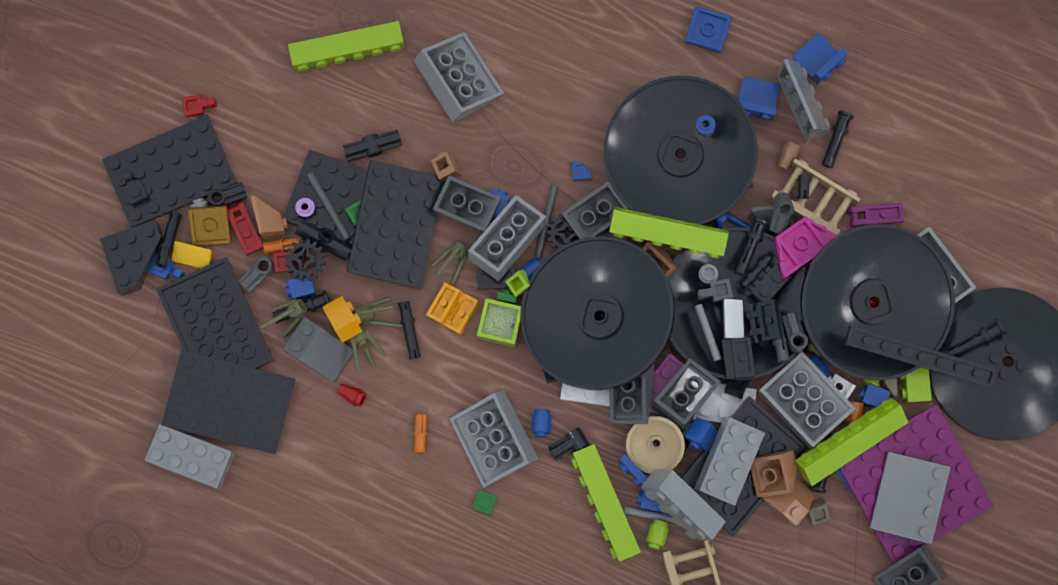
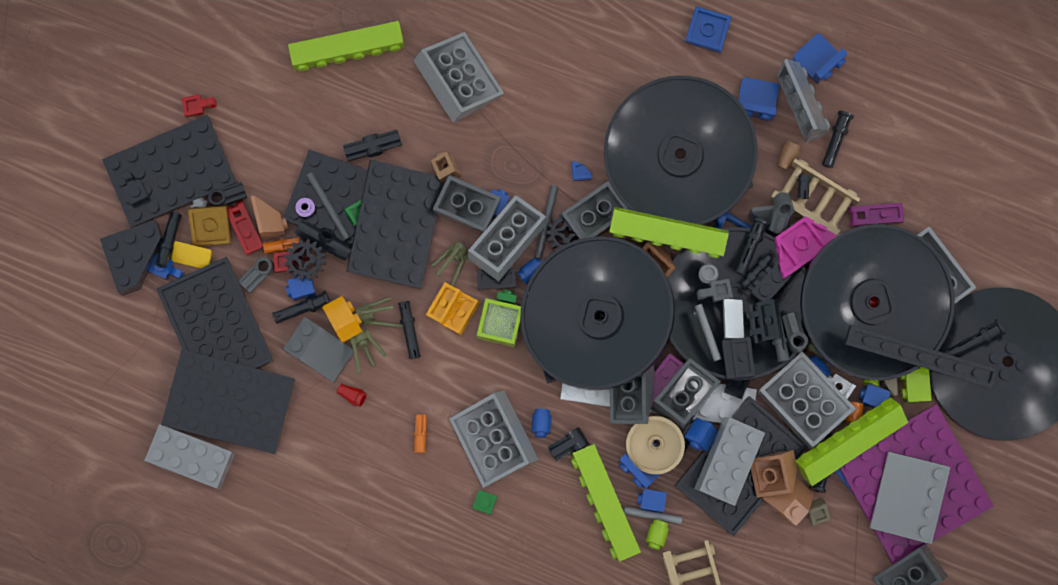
(296, 309): olive plant -> none
(518, 282): lime slope -> none
(682, 504): light grey brick -> none
(708, 131): blue brick -> none

